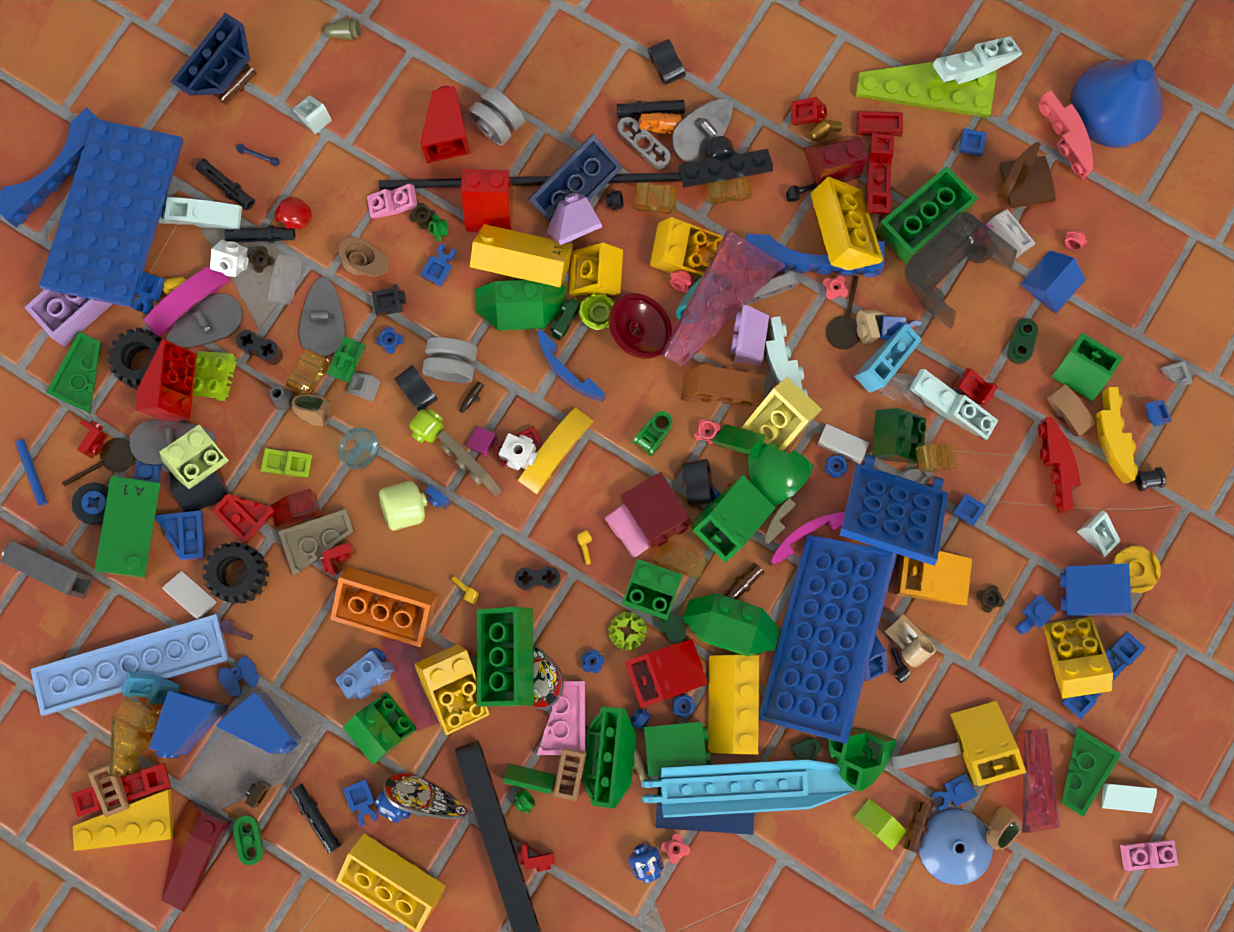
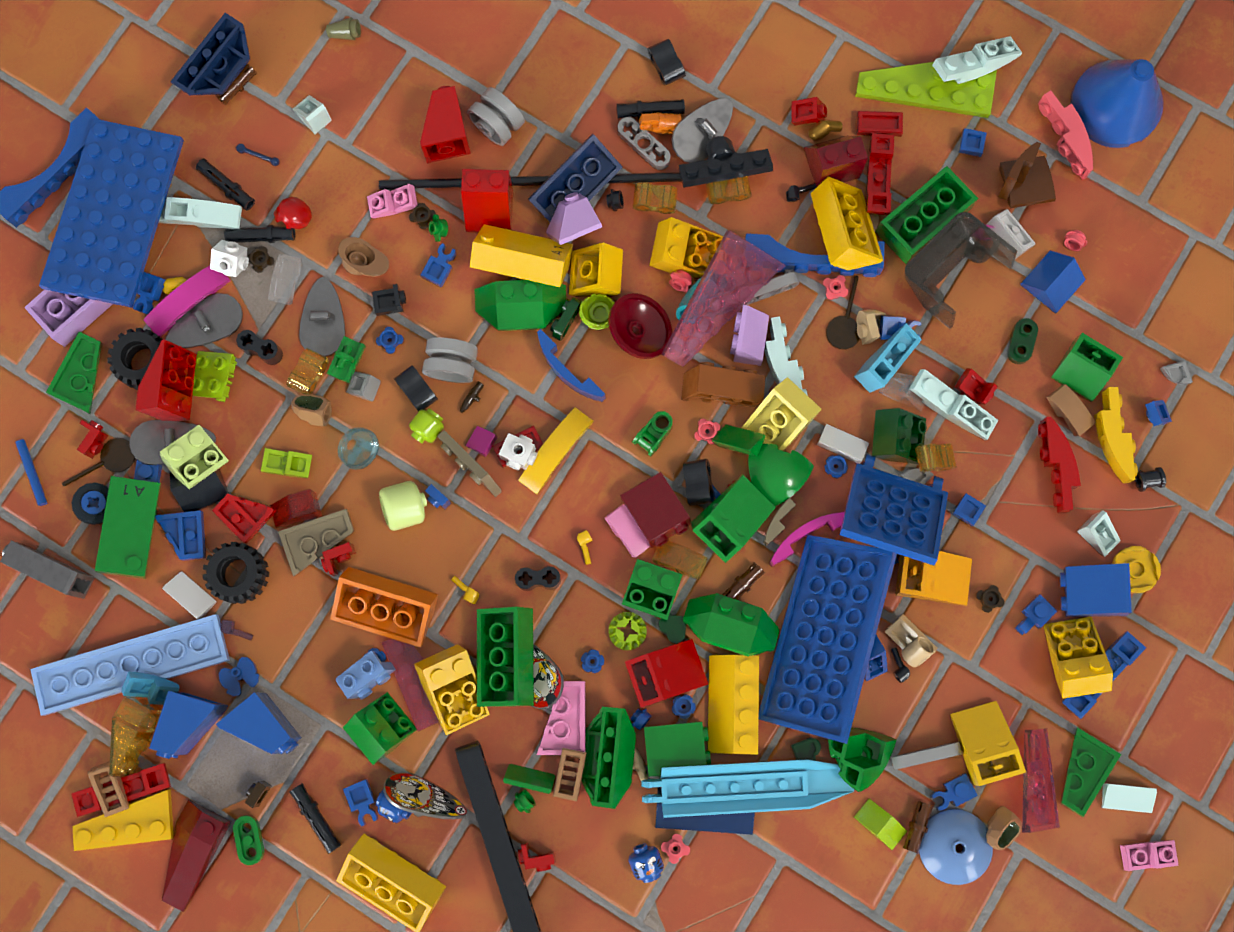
(281, 402): dark grey cone -> none

